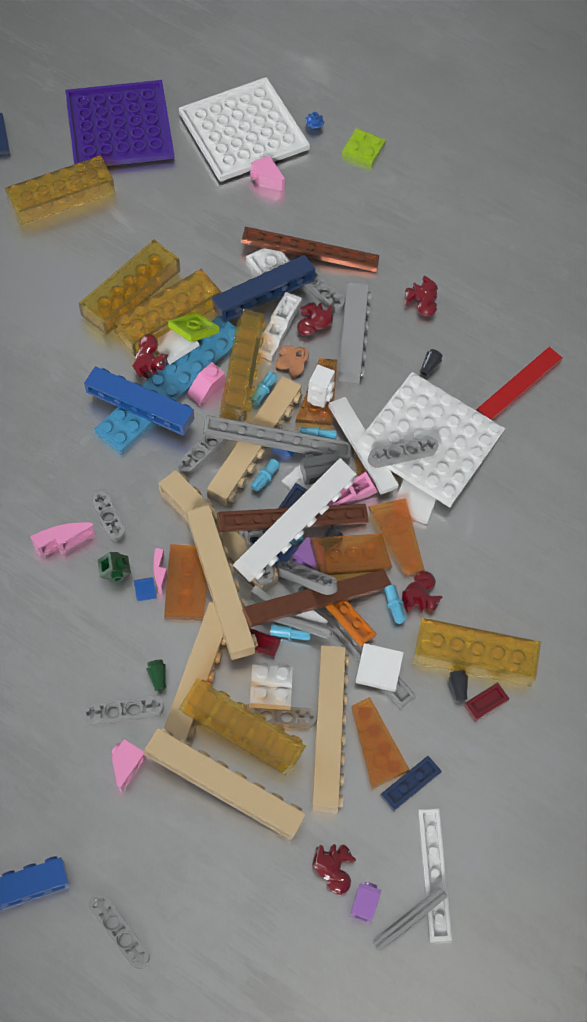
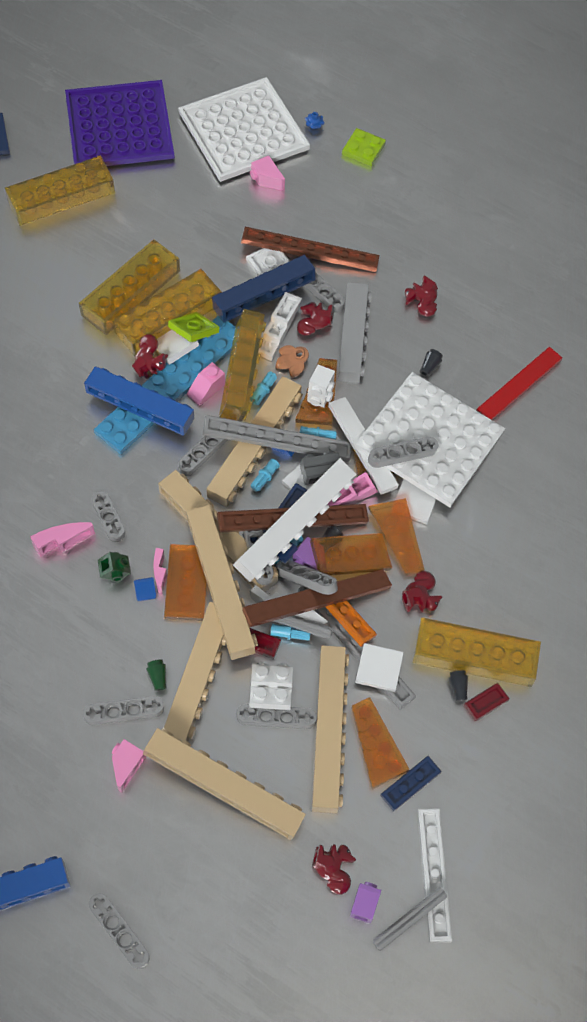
(242, 727): clear yellow brick -> none
(395, 604): medium azure axle -> none

